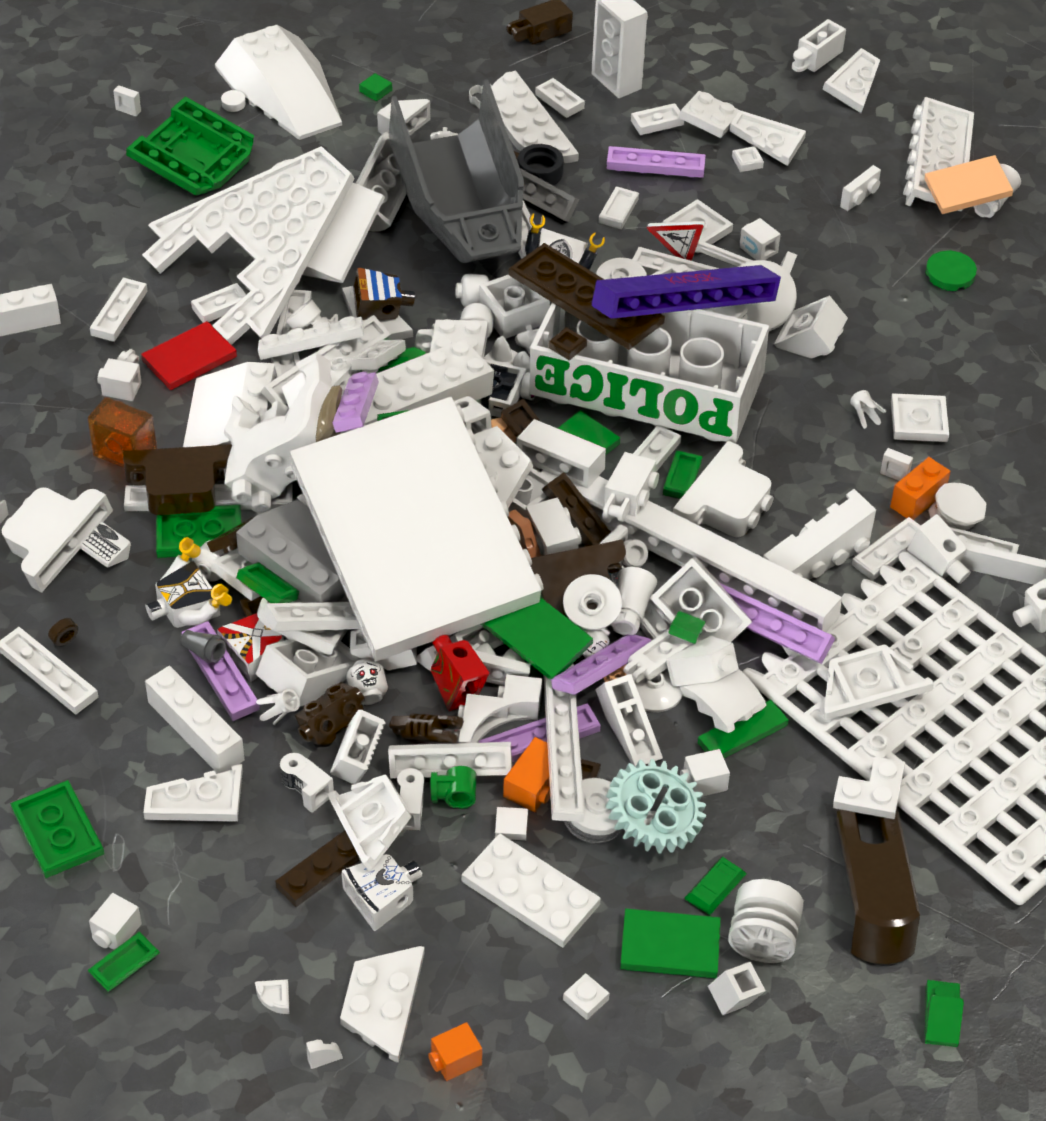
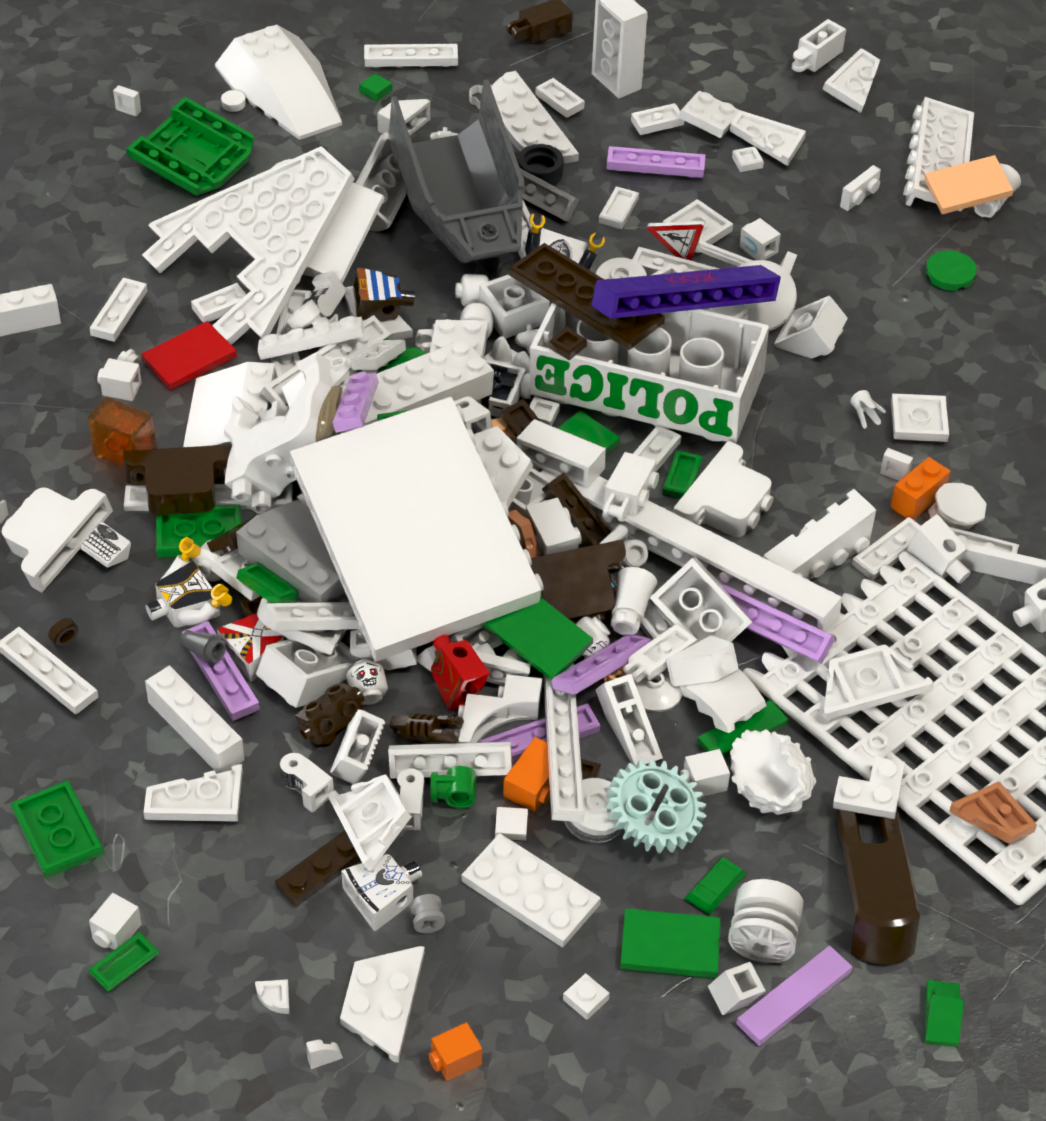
(285, 702): white piece -> none
(327, 292): none -> white leg
(411, 55): none -> white plate
(427, 913): none -> light grey wheel
(545, 410): none -> white plate
(595, 590): white dish -> none
(686, 627): green tile -> none
(771, 771): none -> white hair
(794, 995): none -> lavender tile
(995, 812): none -> nougat wing

